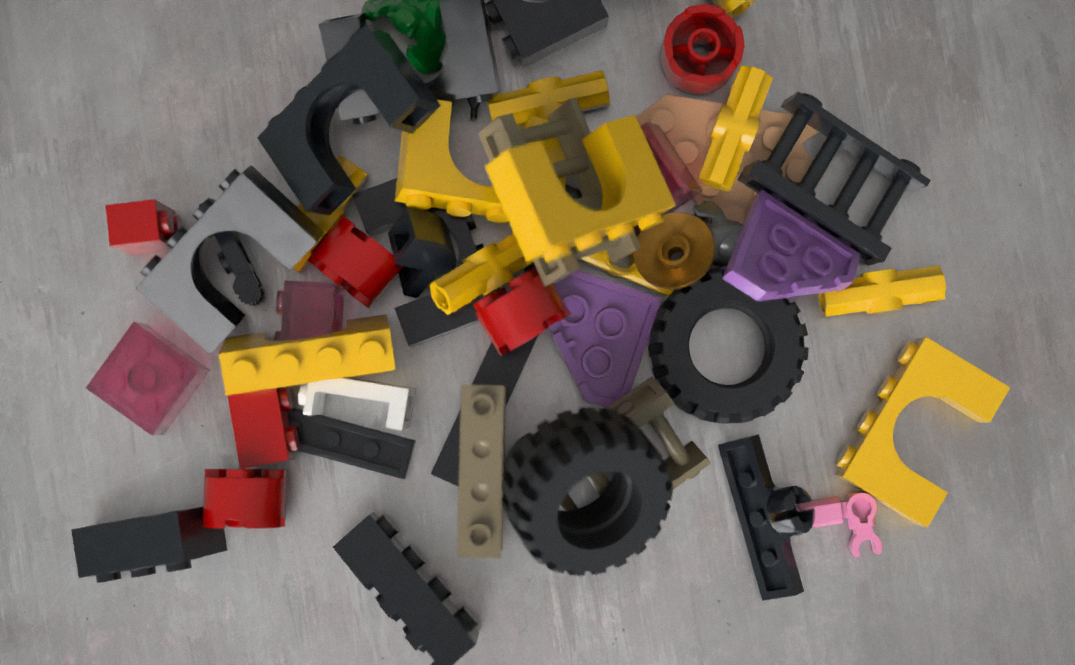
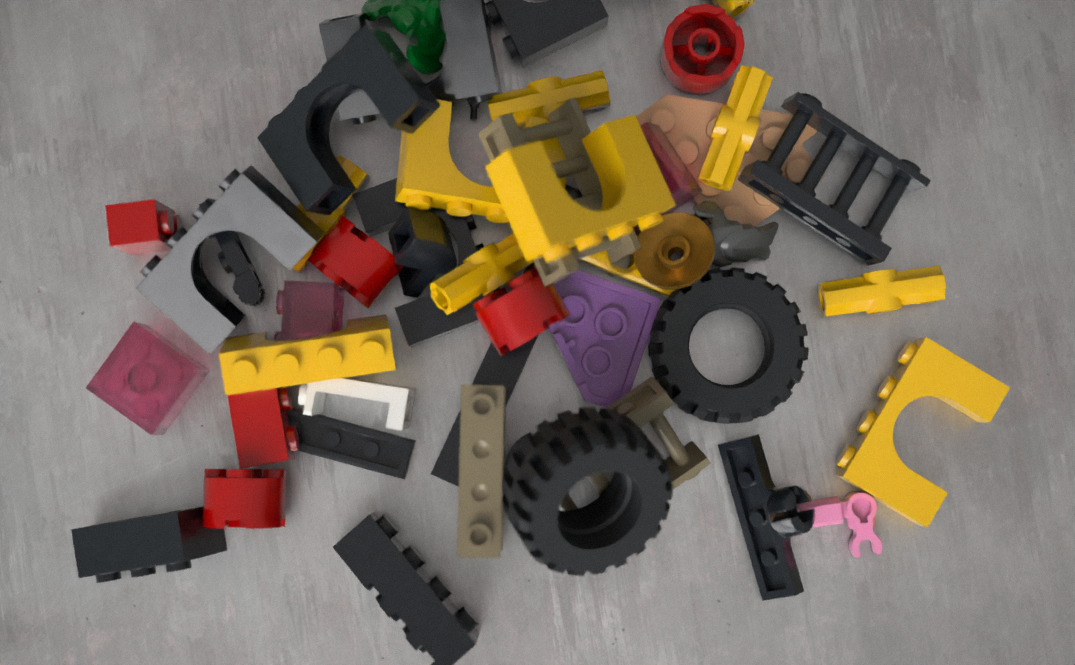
(787, 254): medium lavender plate -> none

